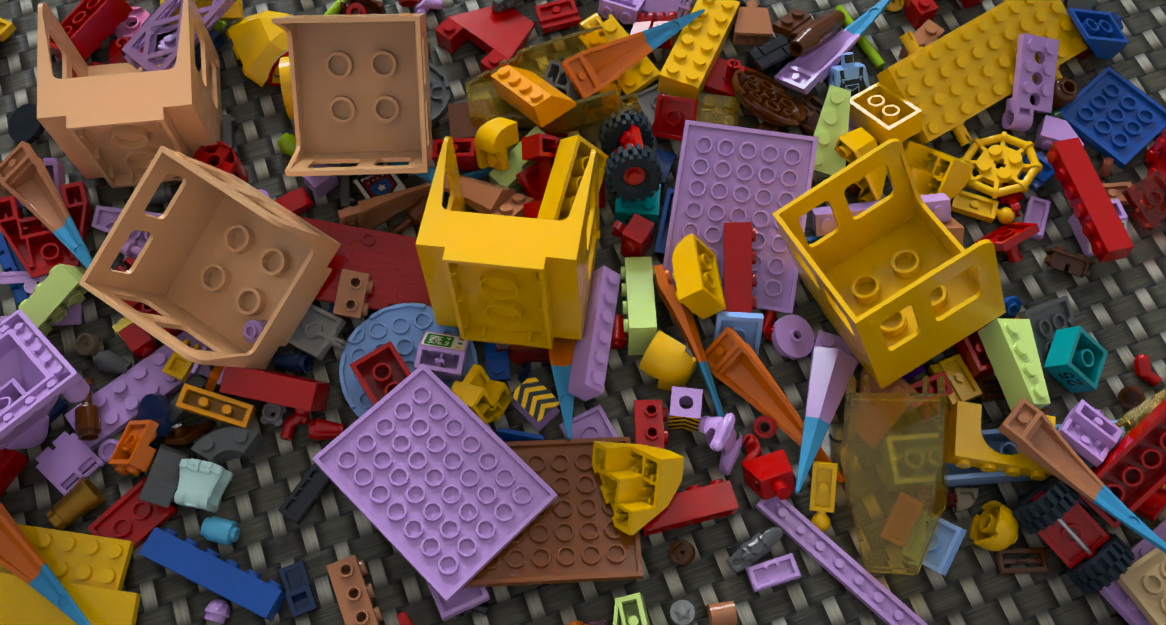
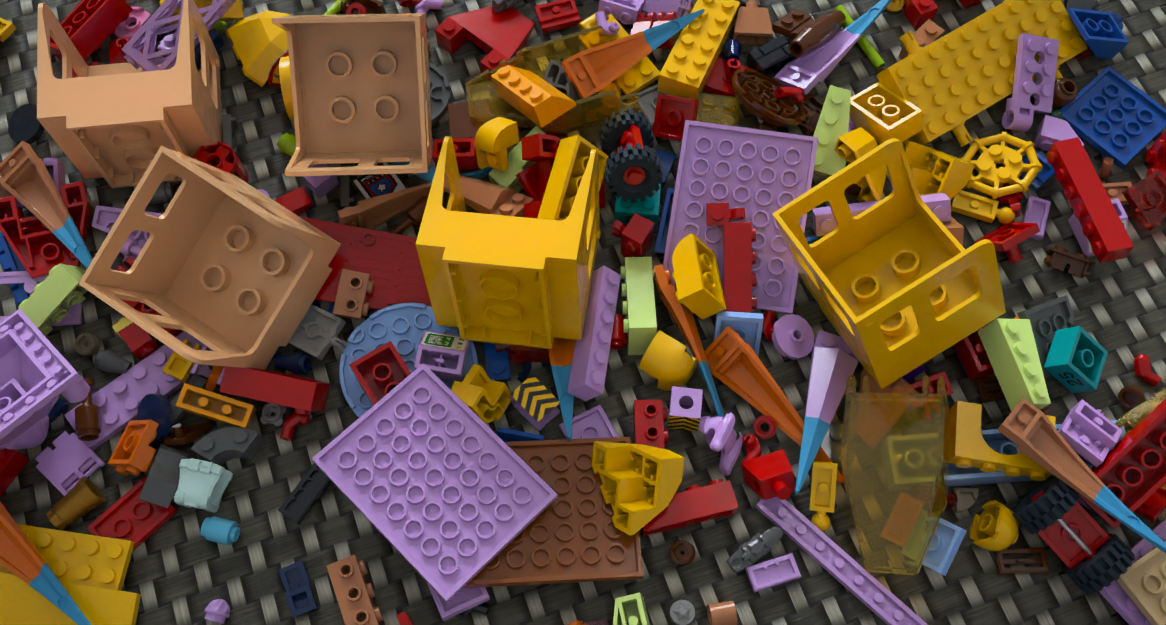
(106, 449): lavender tile -> none
(214, 574): blue brick -> none
(253, 329): lavender plate -> none
(324, 429): red cone -> none
(609, 28): none -> lavender arm
(719, 213): none -> red plate
(732, 50): none -> clear blue cone
(784, 92): none -> red arm
(849, 75): light blue torso -> none
(960, 379): yellow plate -> none
(1012, 306): blue plate -> none

